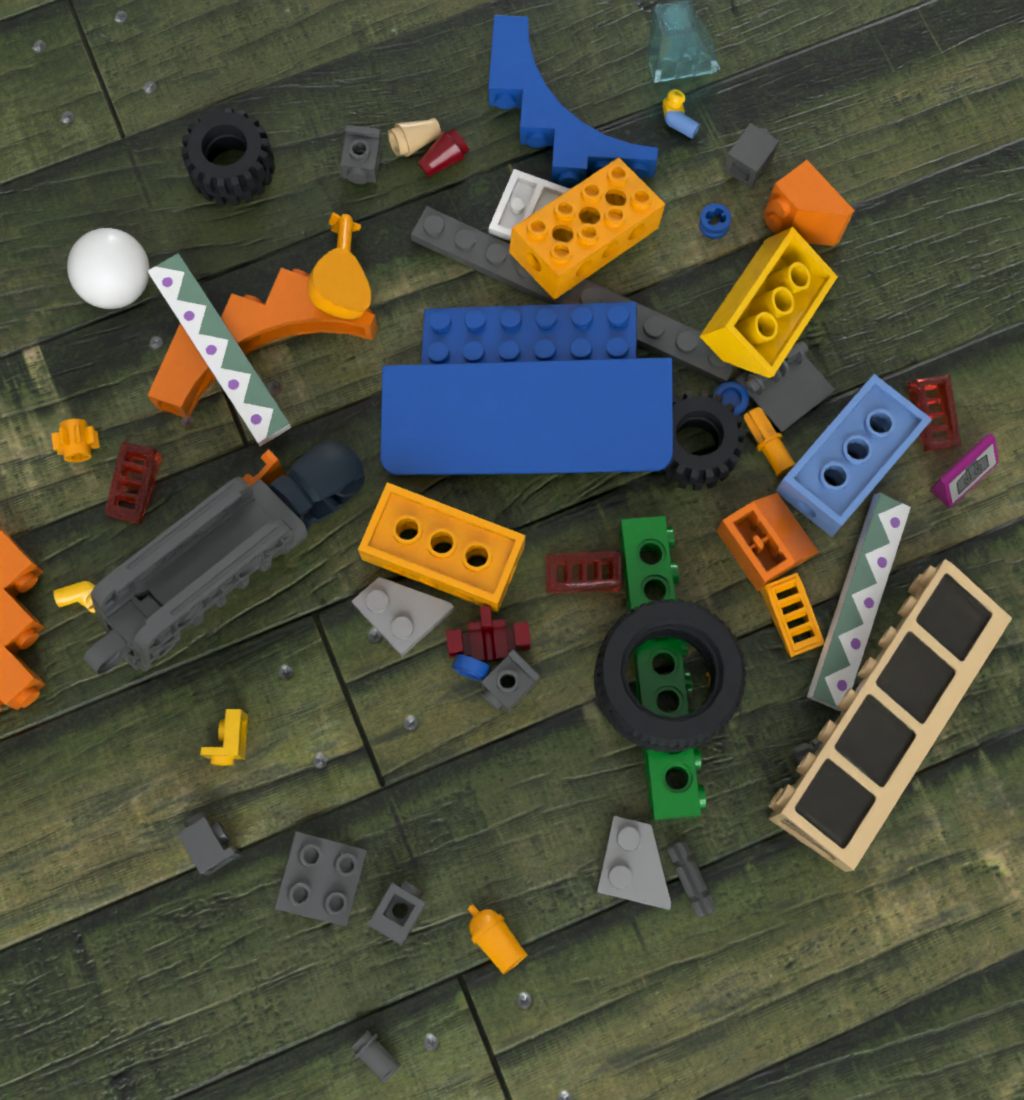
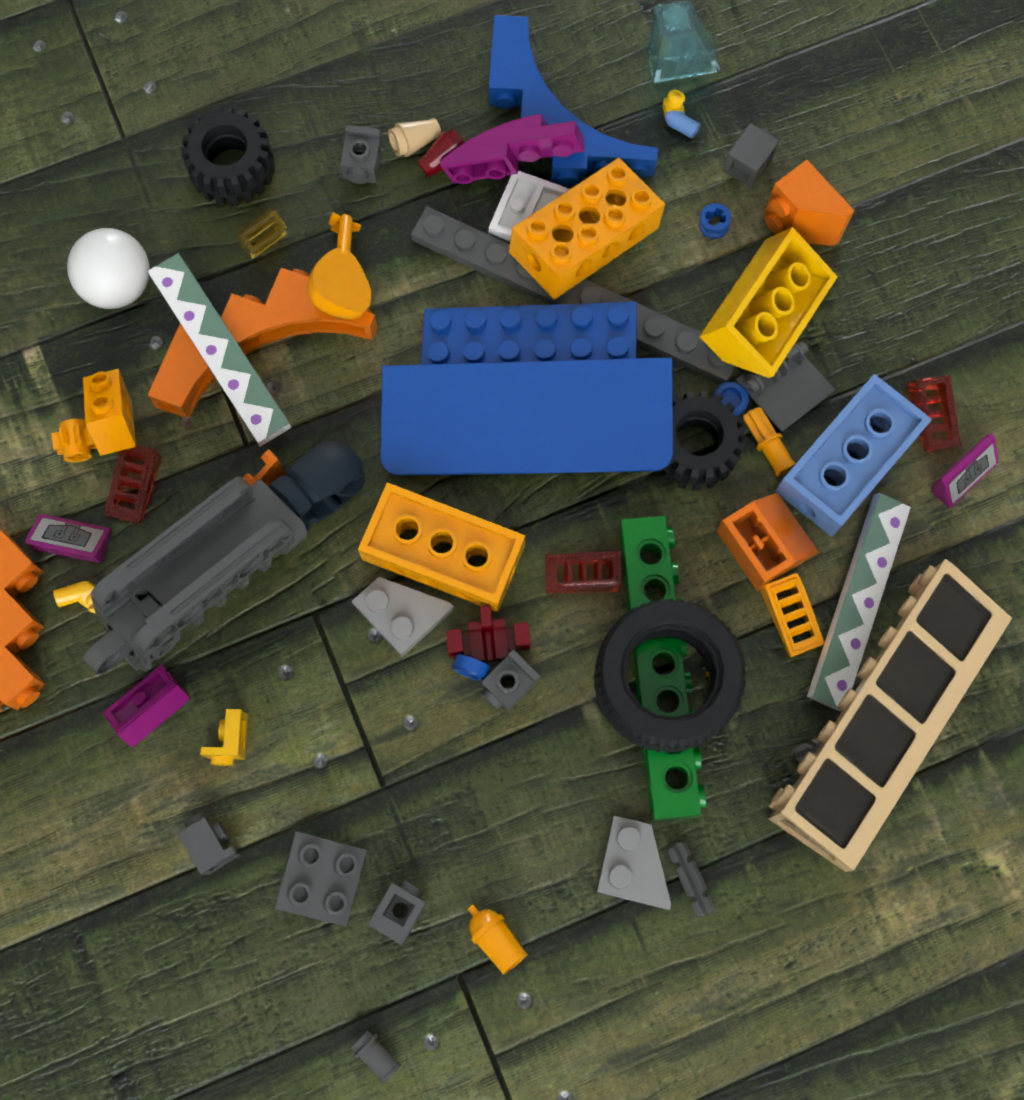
(69, 538): none -> slope
(109, 412): none -> light orange brick
(146, 706): none -> magenta slope
(259, 225): none -> clear yellow piece
(502, 147): none -> magenta slope

